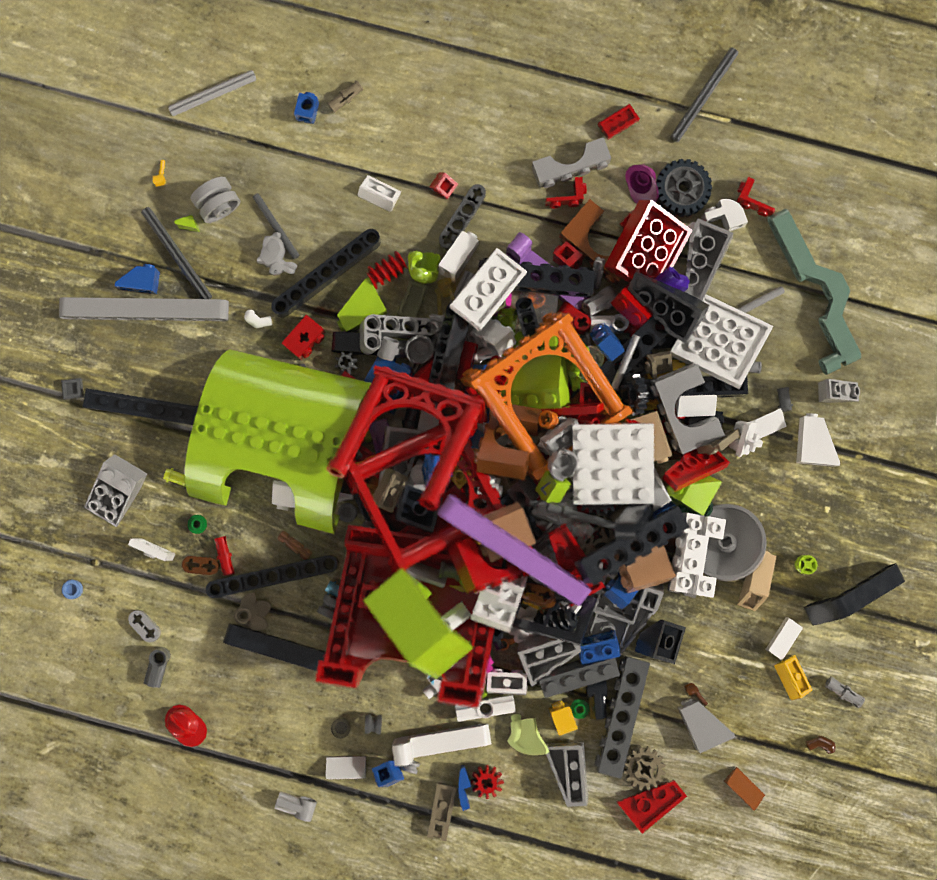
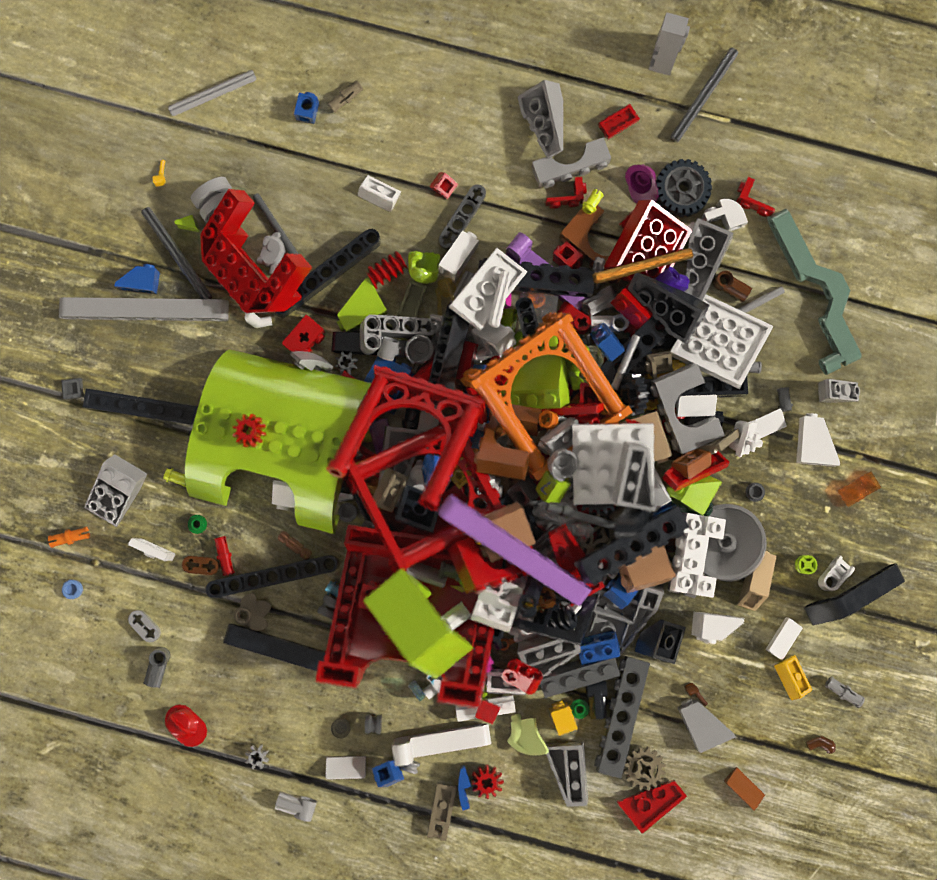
(68, 537): none -> orange pin
(236, 271): none -> red wedge
(242, 427): none -> red gear
(262, 754): none -> light grey gear
(310, 360): none -> light grey slope
(417, 690): none -> clear light blue tile
(487, 711): none -> red slope
(499, 299): none -> white axle
(524, 676): none -> red piece
(530, 595): none -> black piece
(544, 111): none -> light grey wedge
(590, 205): none -> neon yellow pin
(633, 478): none -> light grey wedge
(641, 266): none -> pearl gold axle
(669, 43): none -> light grey wedge
(692, 462): none -> dark orange slope
(714, 627): none -> white slope
(733, 287): none -> reddish brown piece
(755, 492): none -> dark grey plate
(838, 571): none -> white piece
(859, 488): none -> clear orange slope

